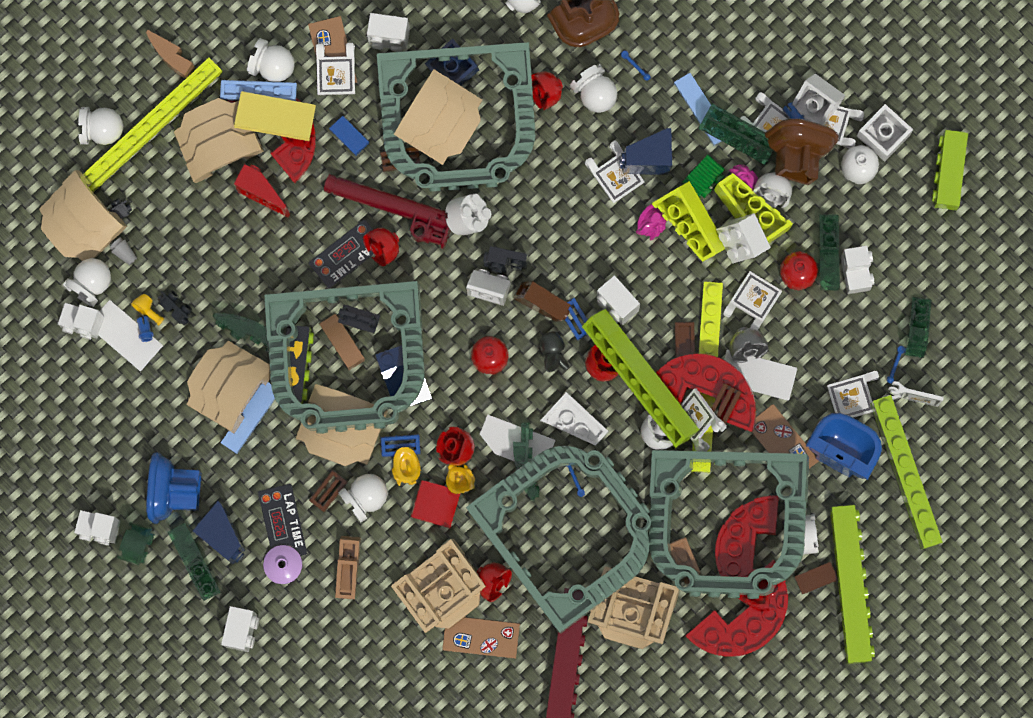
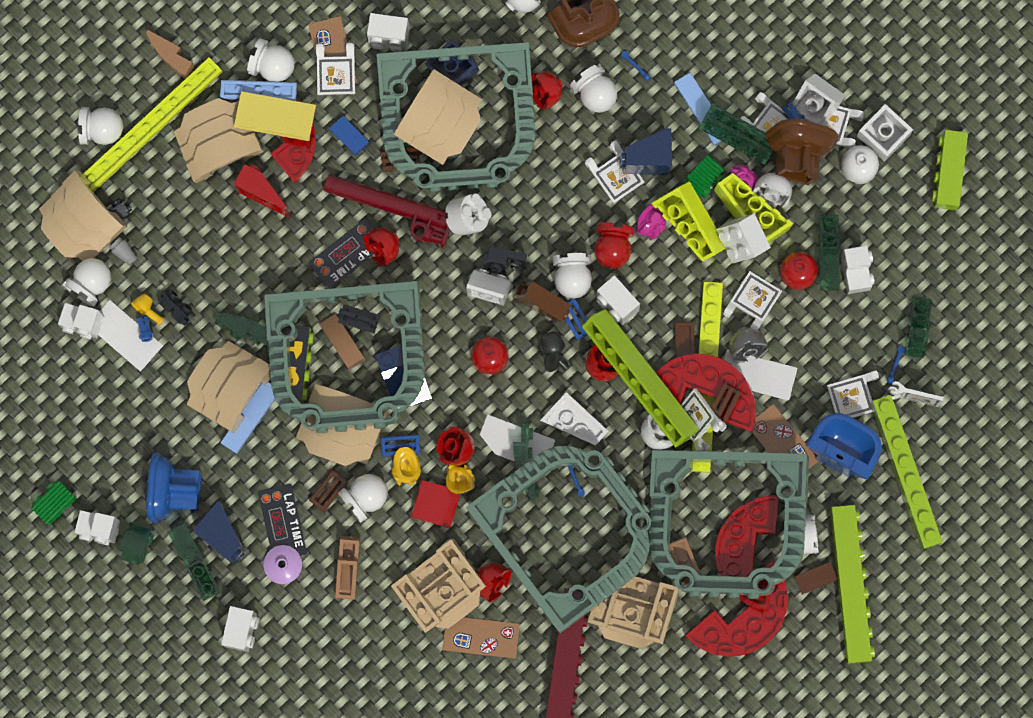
(53, 502): none -> green brick
(572, 276): none -> white tile
(613, 247): none -> red tile

